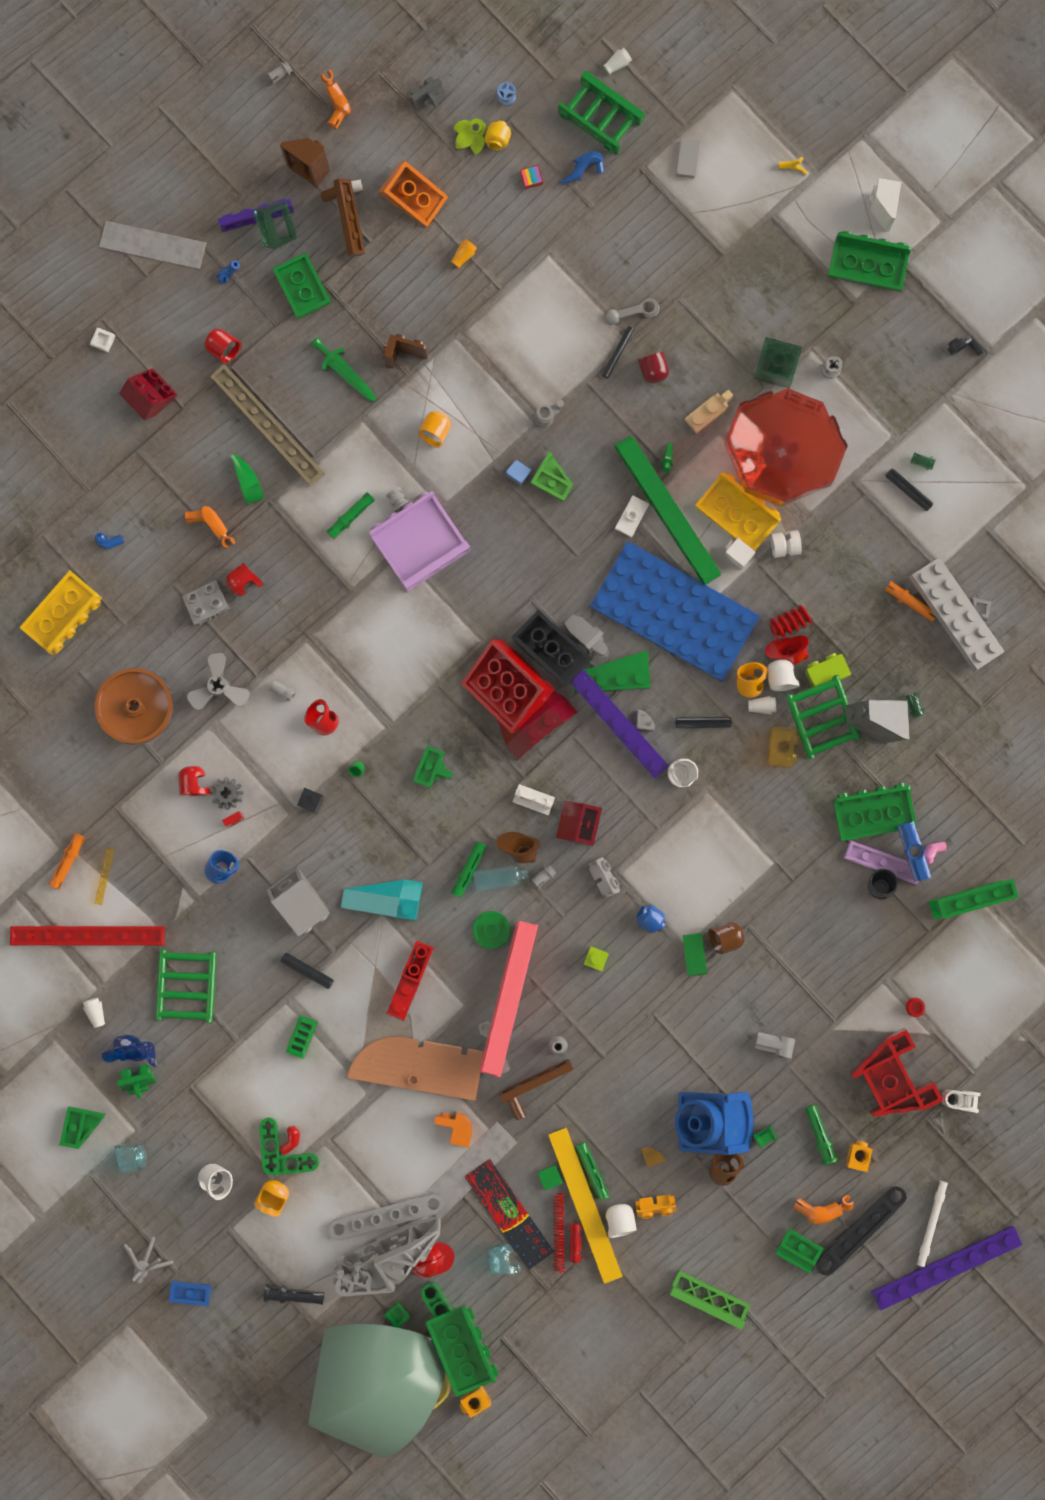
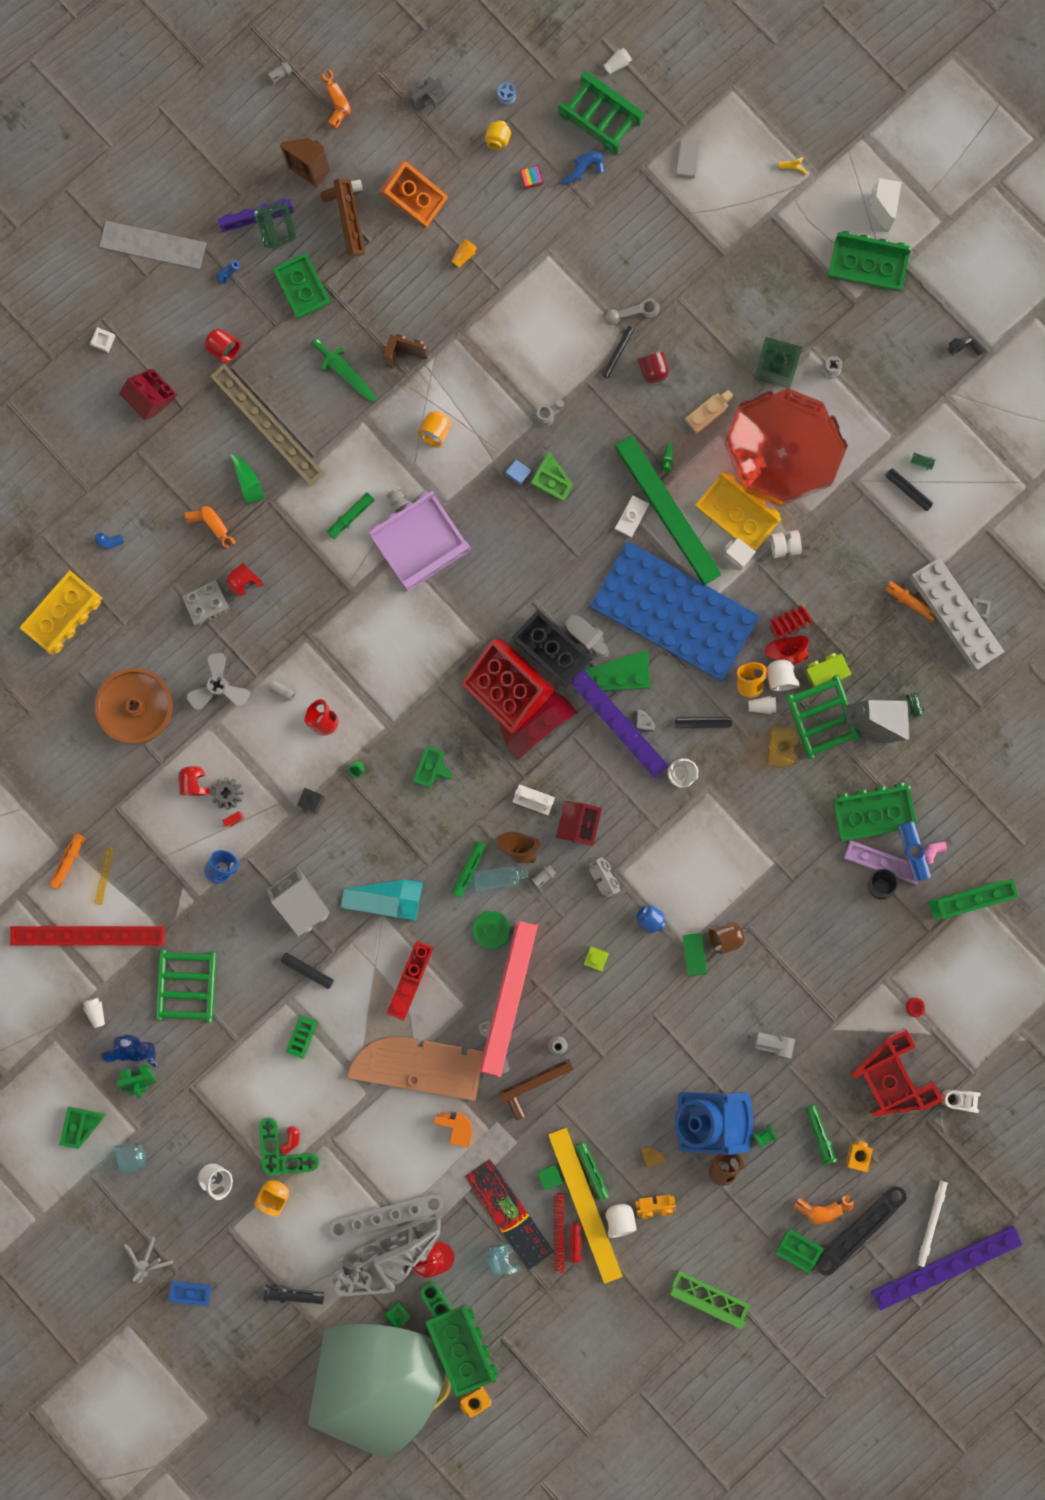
(468, 137): lime plate -> none

